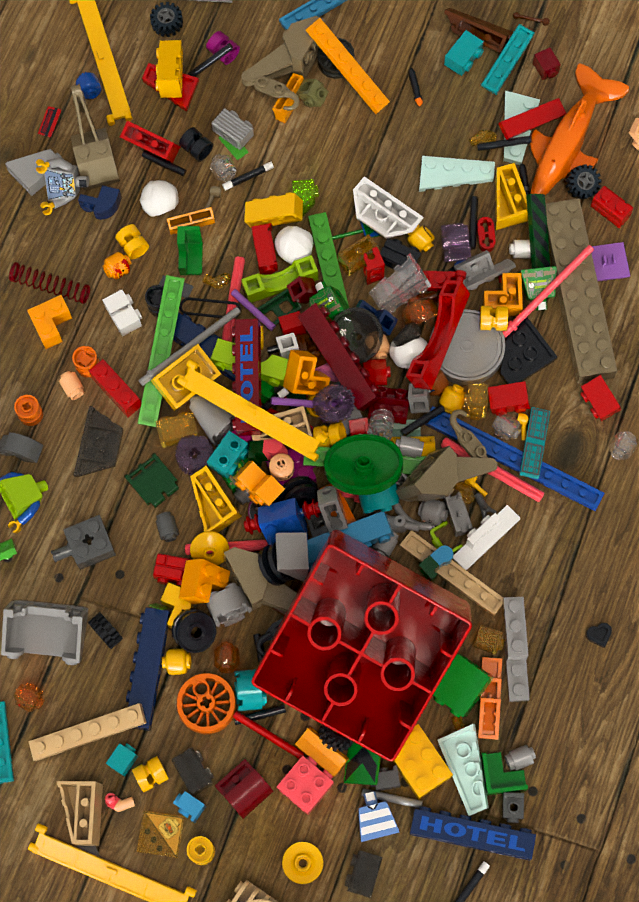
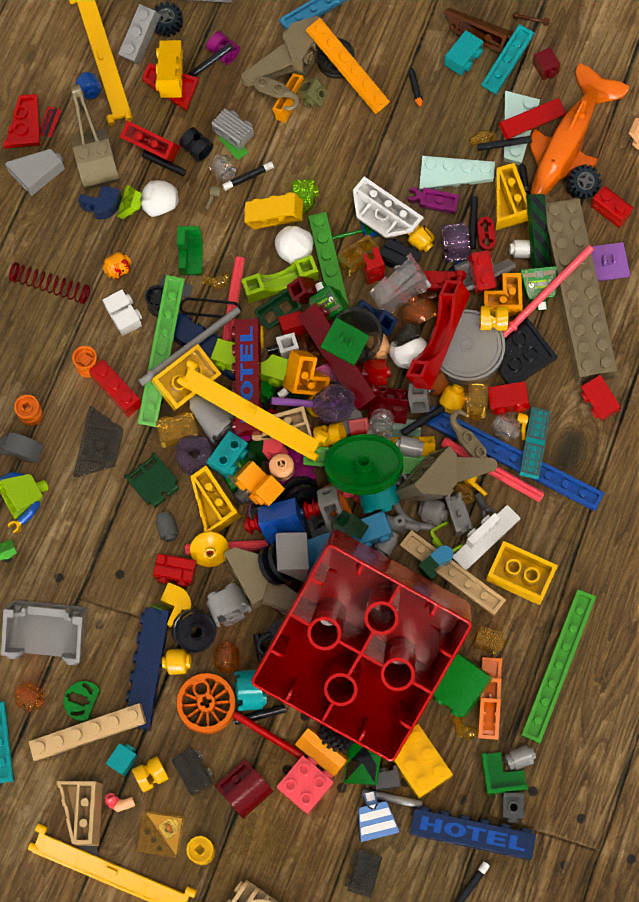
(25, 124): none -> red wing
(47, 317): light orange brick -> none
(61, 182): torso -> none
(71, 385): light nougat brick -> none
(77, 546): dark grey brick -> none
(78, 688): none -> green piece
(105, 630): black tyre -> none
(130, 202): none -> lime wing
(132, 241): yellow wheel -> none
(139, 34): none -> light grey brick
(189, 217): light orange piece -> none
(189, 805): dark azure brick -> none
(201, 579): light orange brick -> none
(251, 308): medium lavender bar -> none
(264, 248): red window -> none
(298, 852): yellow dish -> none
(345, 341): none -> green piece
(350, 525): none -> clear green brick
(435, 200): none -> magenta plate
(464, 762): light aqua wing -> none
(482, 271): none -> red brick
(516, 649): light grey bracket -> none
(521, 573): none -> yellow brick
(558, 666): none -> bright green plate
(600, 634): black tile -> none
(623, 445): clear head -> none

